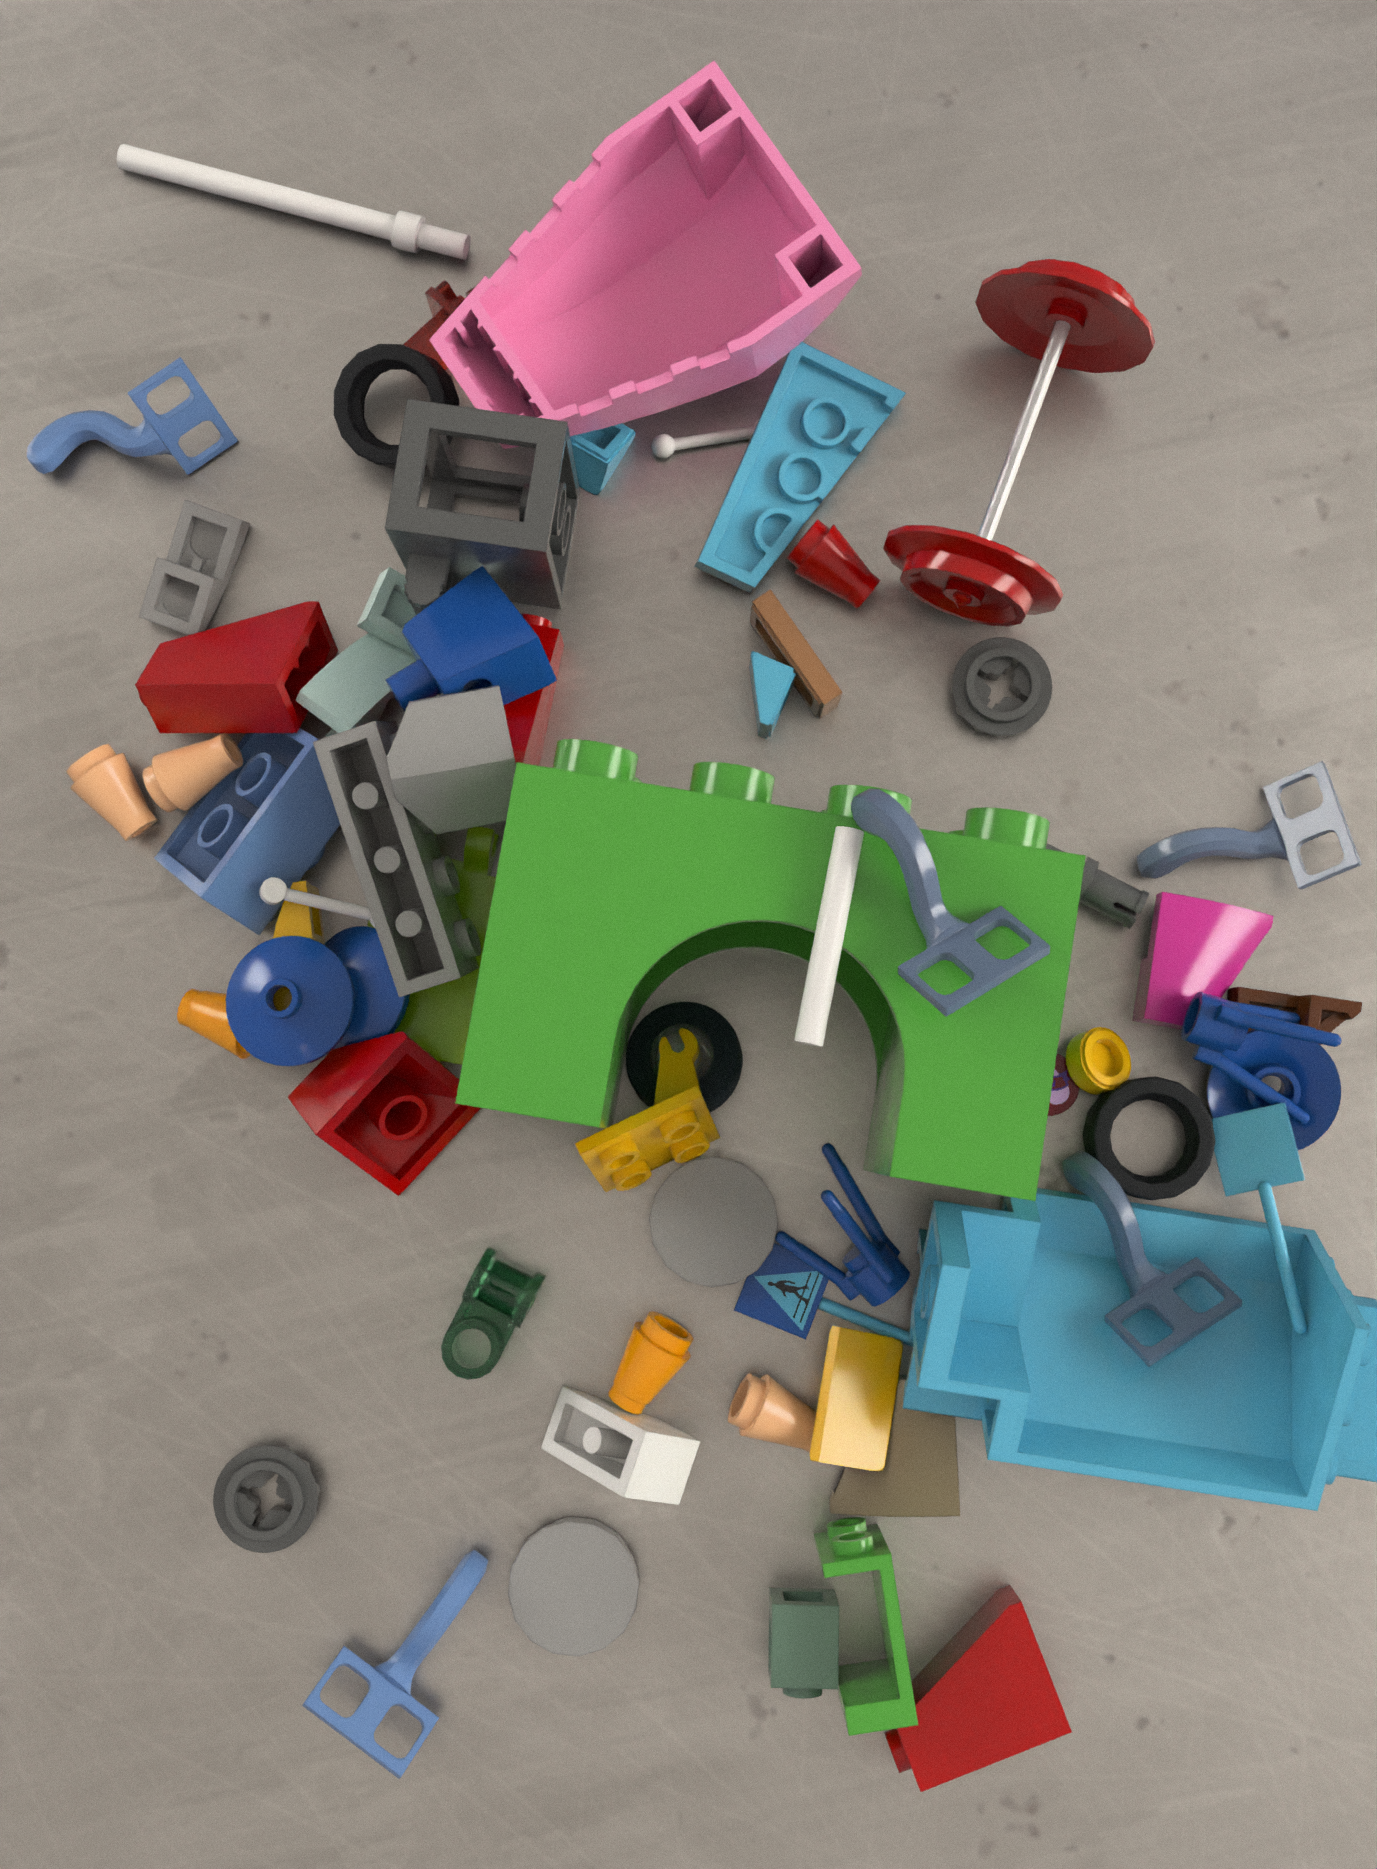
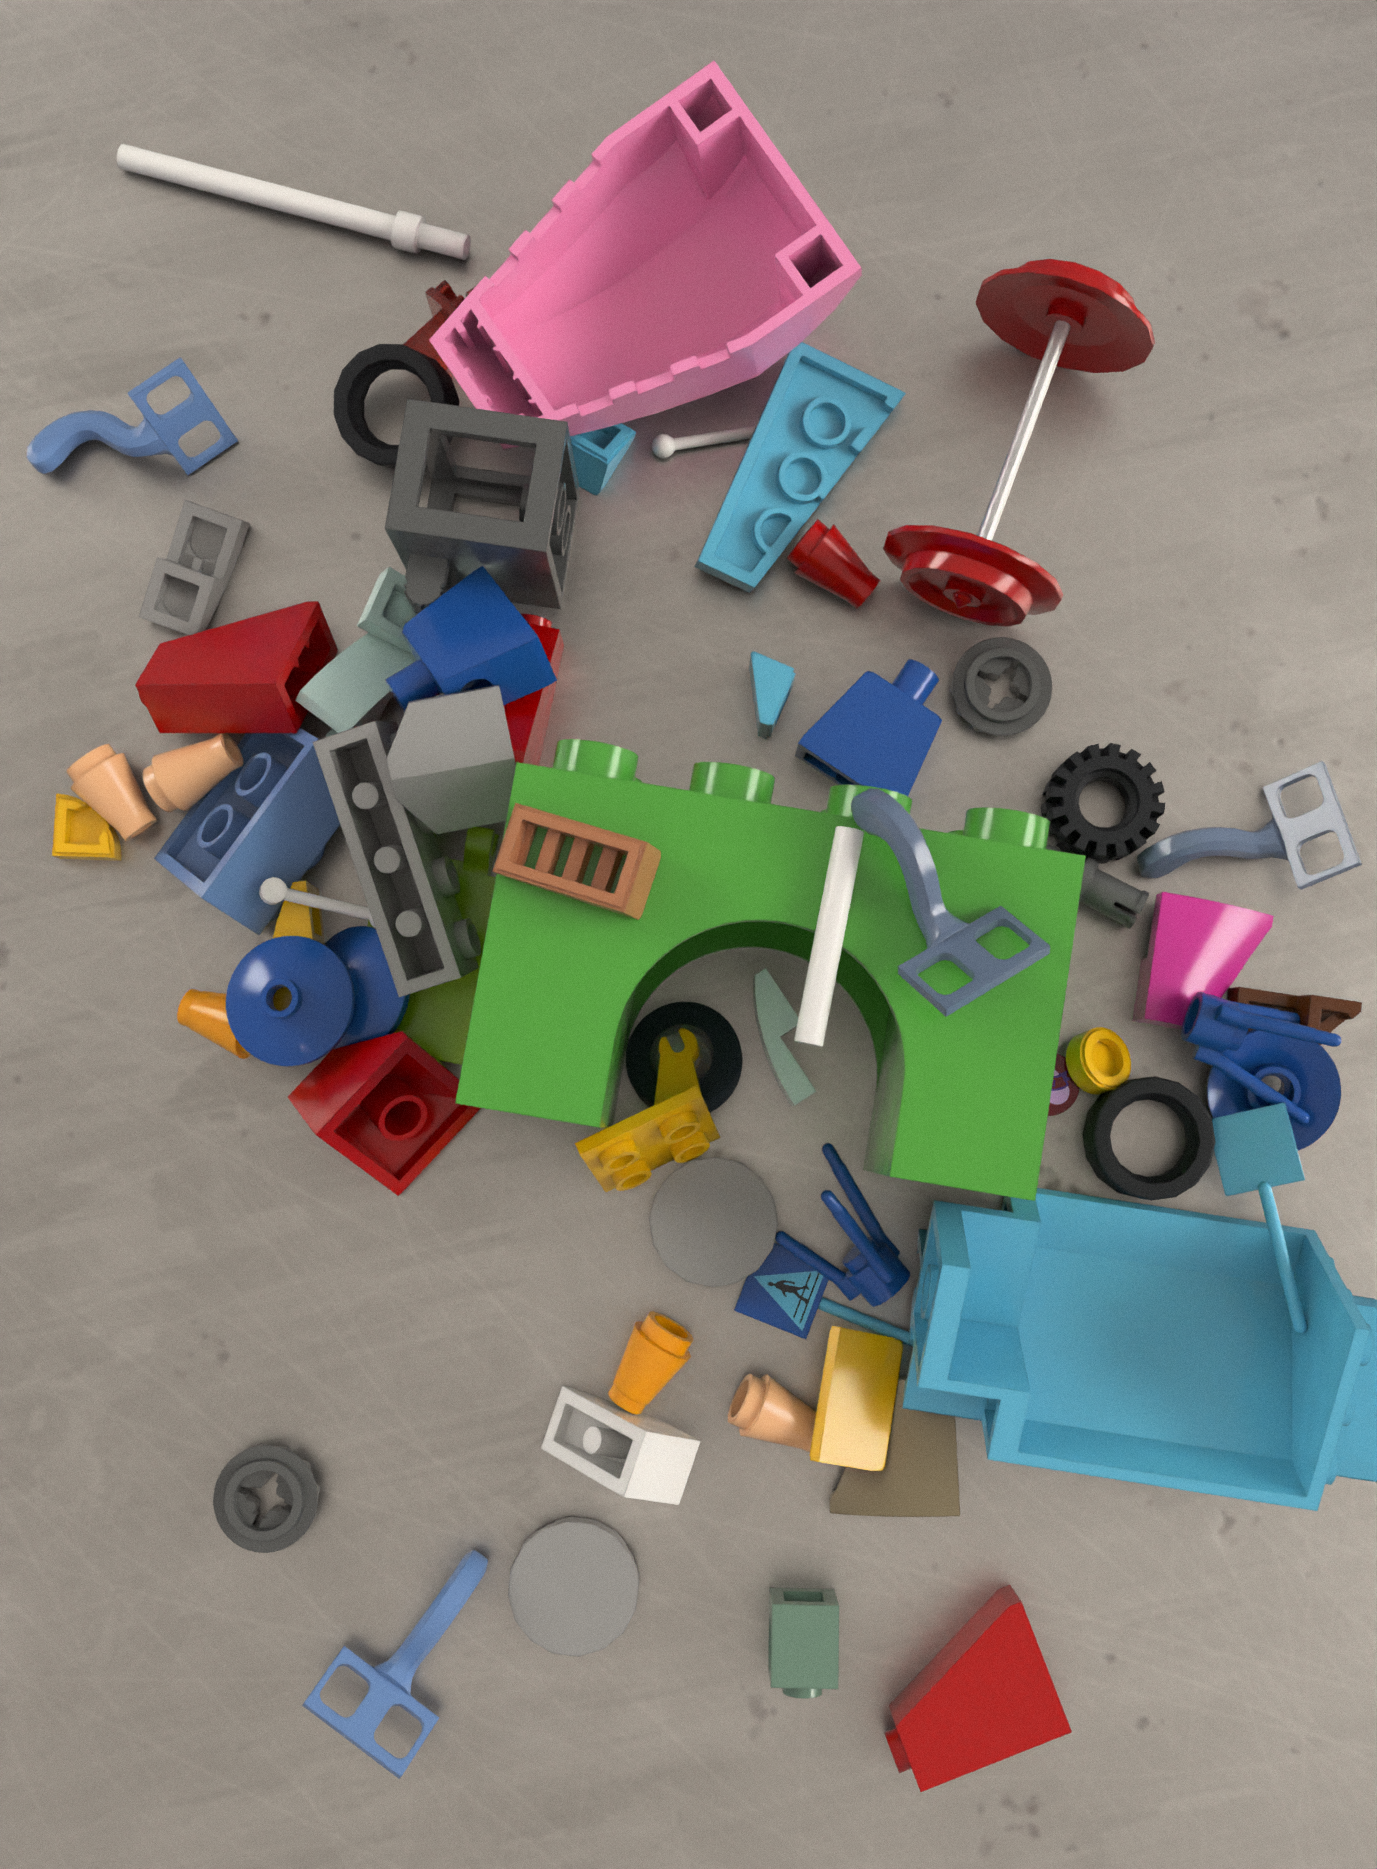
(82, 832): none -> yellow tile
(490, 1311): clear green piece -> none
(634, 880): none -> nougat slope
(774, 1020): none -> light aqua slope
(793, 650): medium nougat tile -> none
(876, 731): none -> blue torso
(880, 1691): bright green panel -> none
(1134, 783): none -> black tyre
(1147, 1285): sand blue piece -> none

